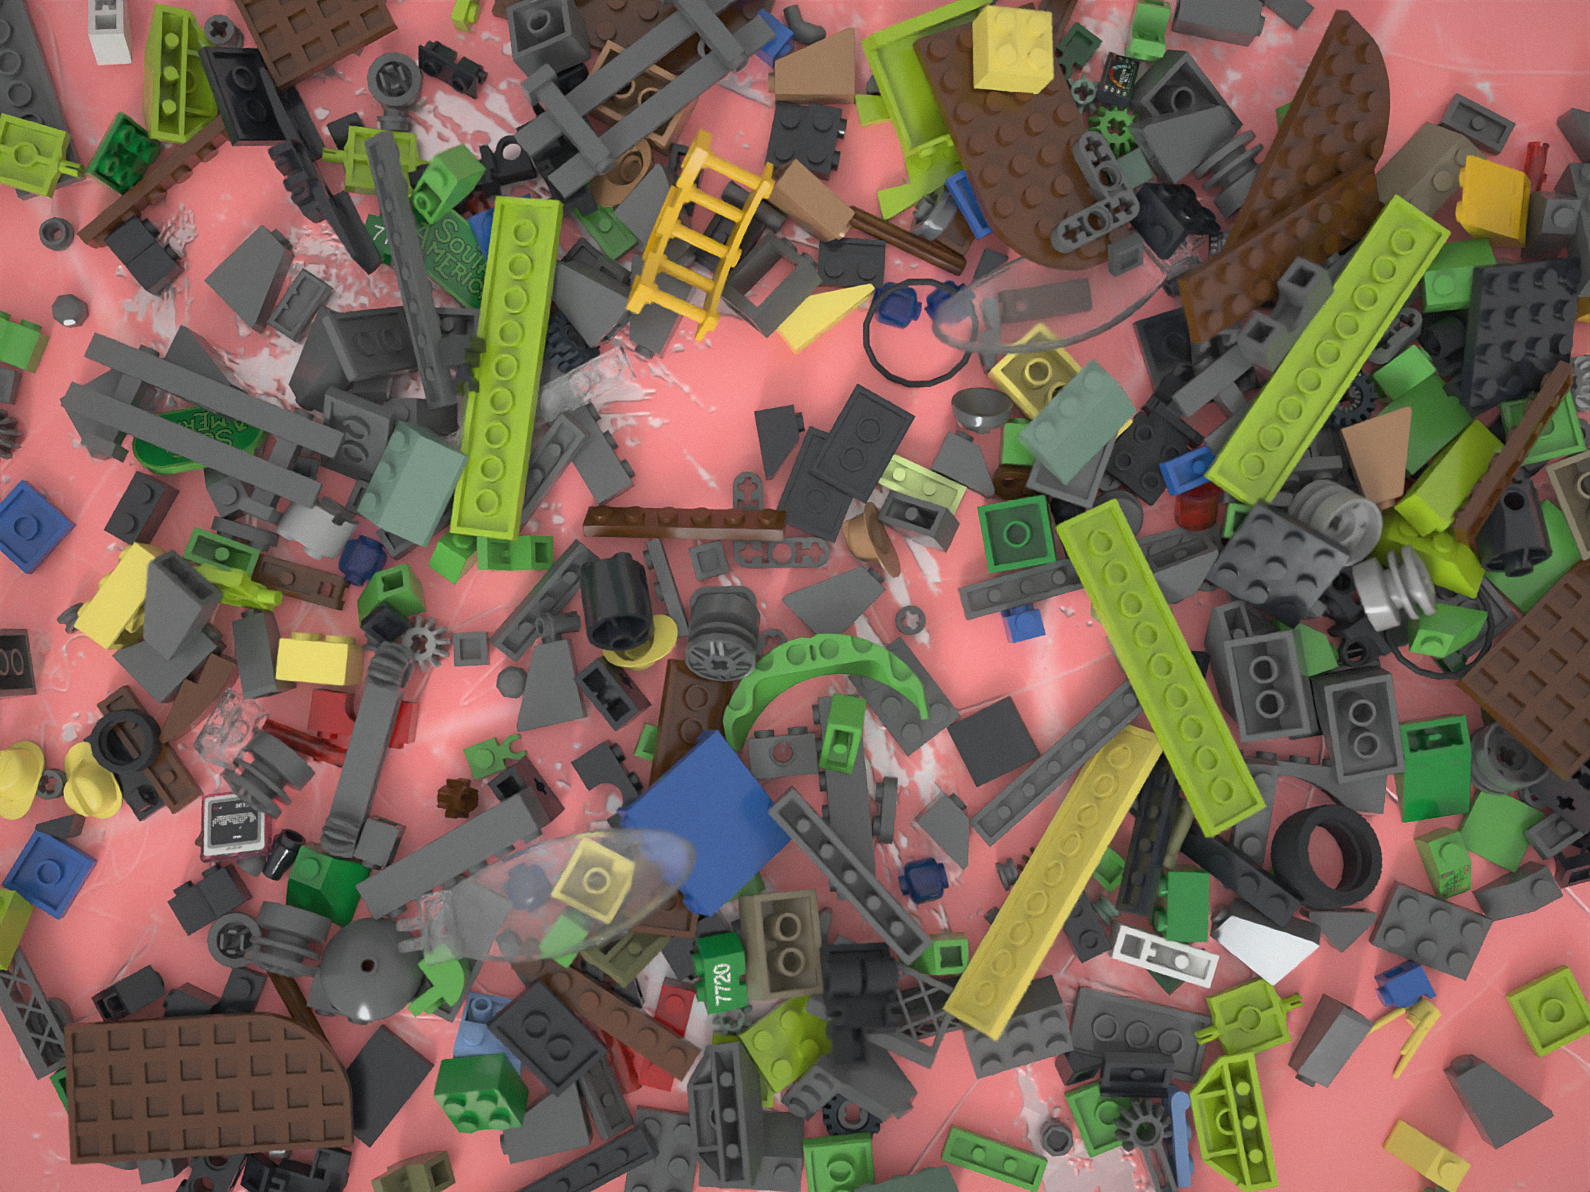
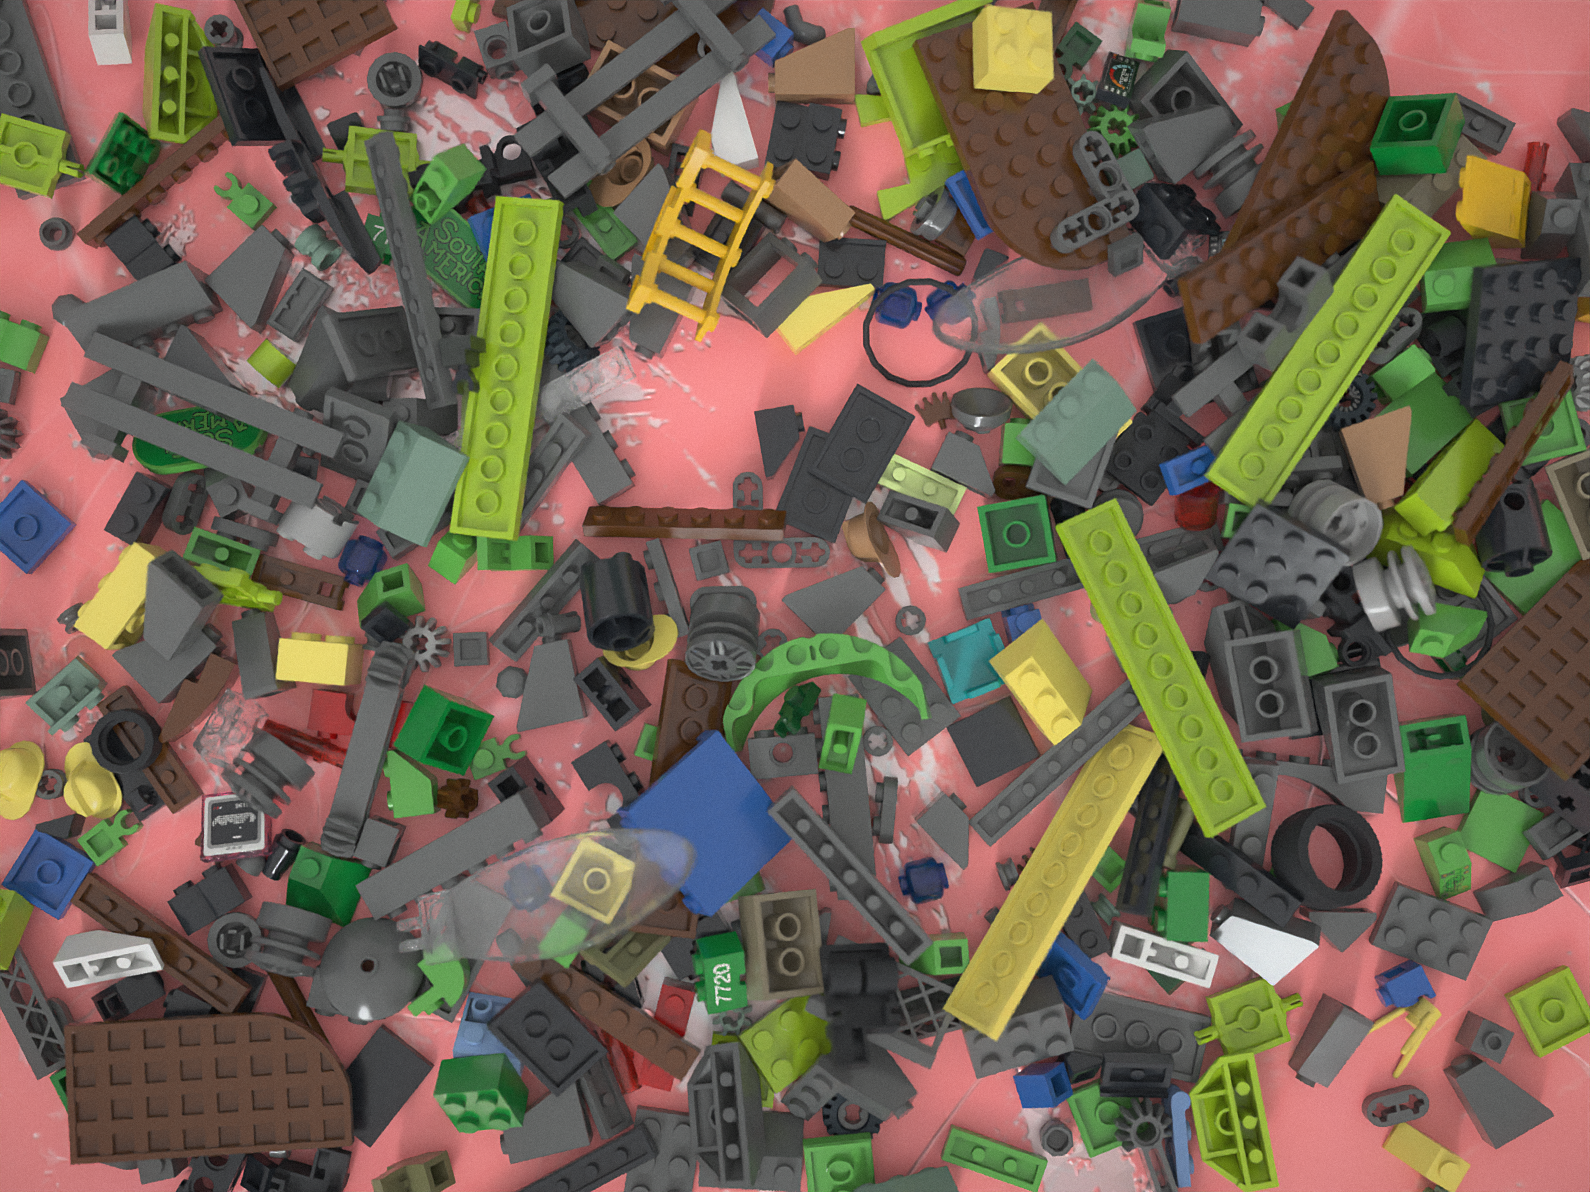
(67, 695): none -> sand green bracket
(104, 956): none -> white slope
(107, 838): none -> bright green plate
(146, 308): none -> dark grey slope
(180, 956): none -> reddish brown plate
(185, 503): none -> dark grey beam
(247, 203): none -> bright green plate
(272, 363): none -> lime piece
(318, 247): none -> sand green wheel
(411, 786): none -> bright green slope
(443, 730): none -> green brick
(491, 39): none -> dark grey brick
(571, 225): none -> dark grey bush
(730, 128): none -> white slope
(797, 704): none -> dark green plate
(877, 731): none -> dark grey bush
(938, 412): none -> reddish brown piece
(964, 660): none -> teal panel
(1043, 1085): none -> blue brick
(1044, 681): none -> light yellow slope
(1075, 975): none -> blue plate
(1397, 1113): none -> dark grey beam
(1417, 134): none -> green brick
(1484, 1037): none -> dark grey brick

